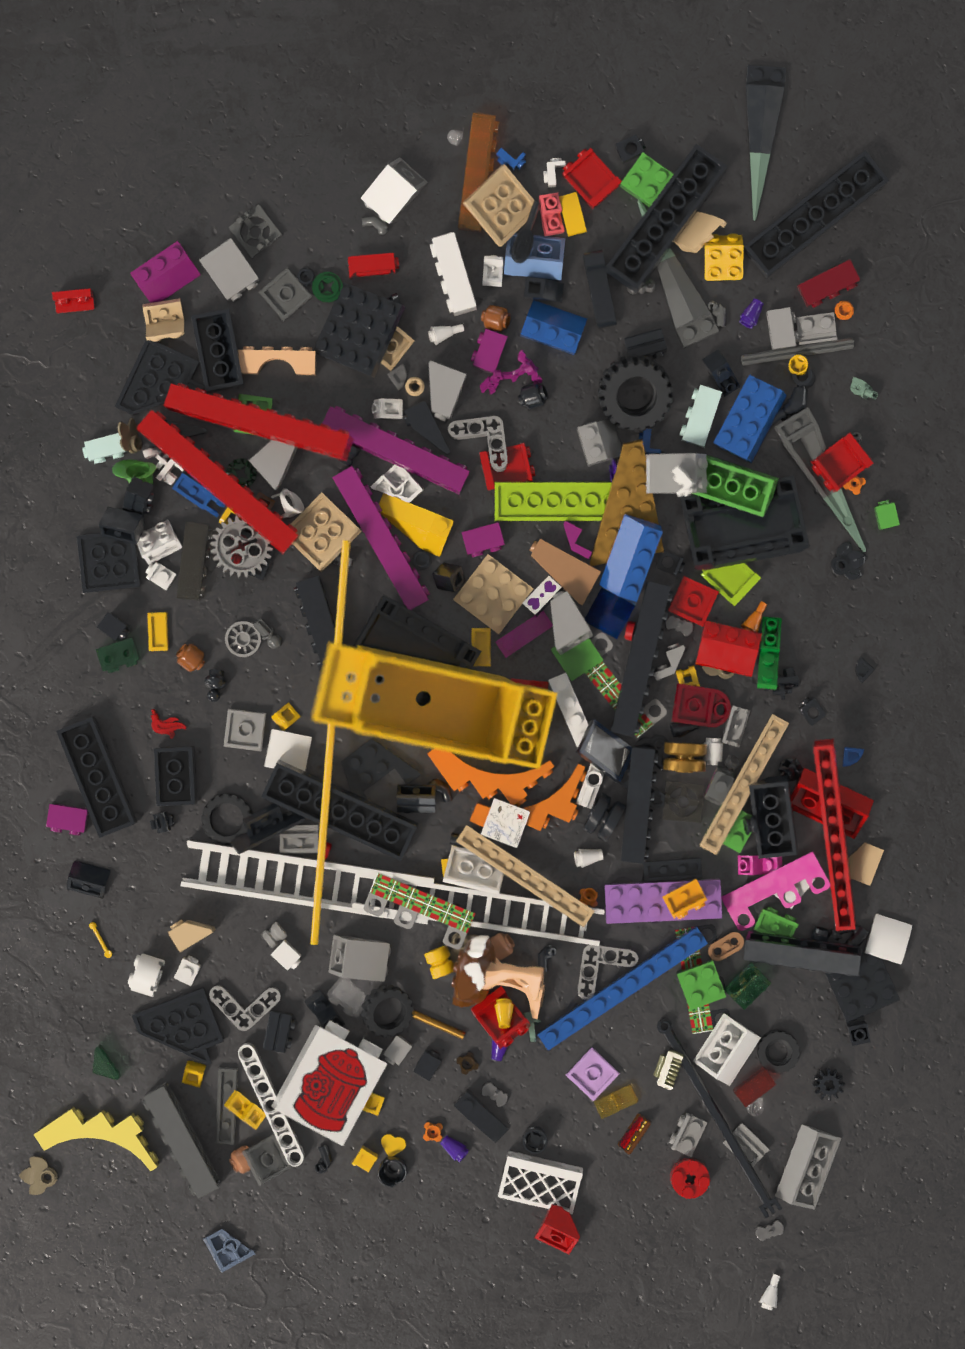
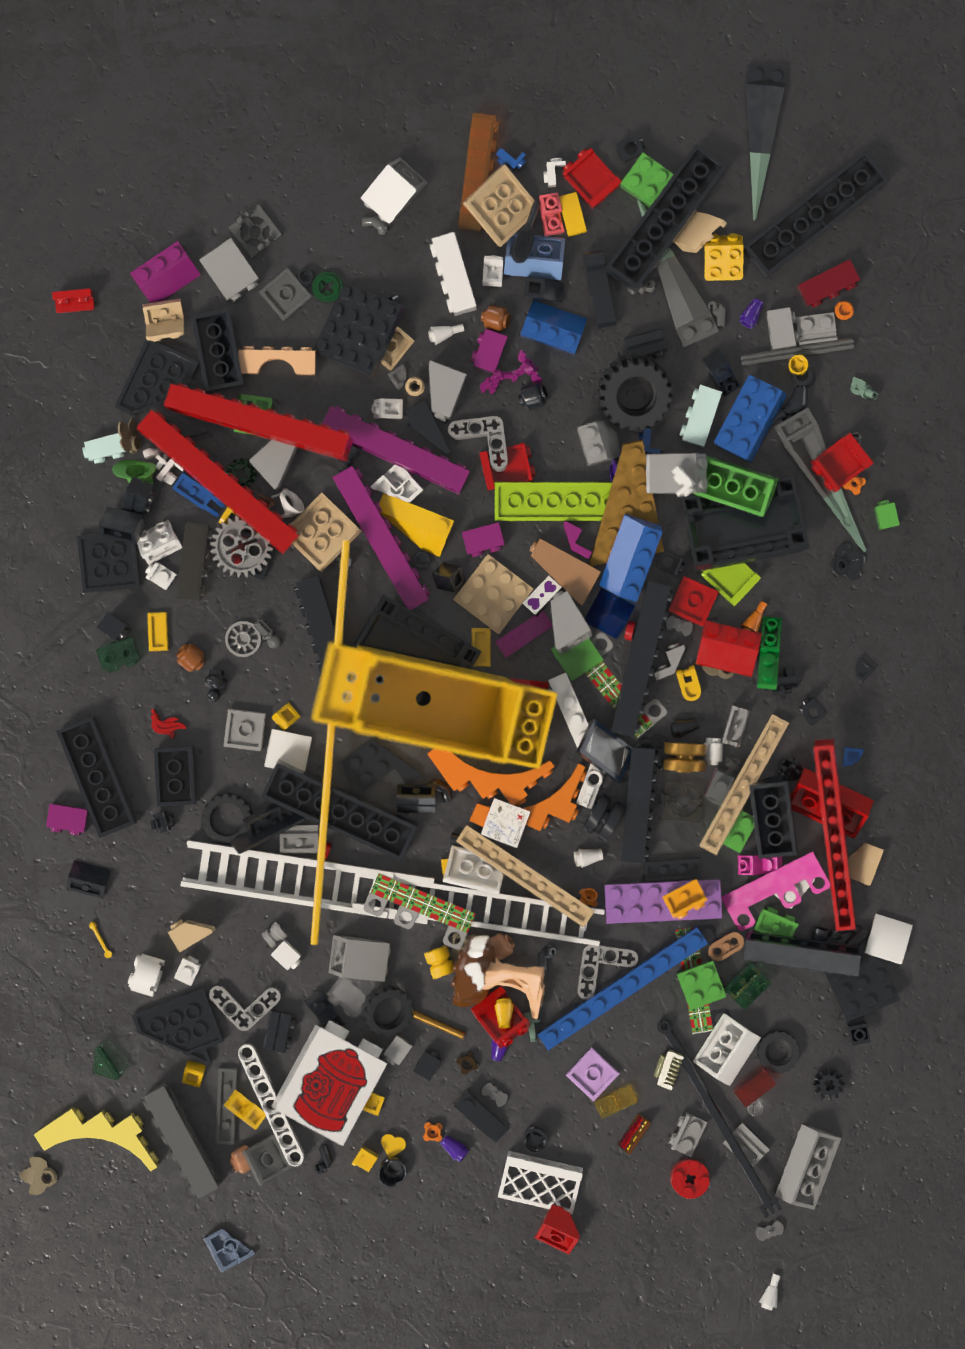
(372, 264): red window -> none
(455, 137): clear hinge -> none
(698, 706): dark red tile -> none
(750, 825): black bush -> none

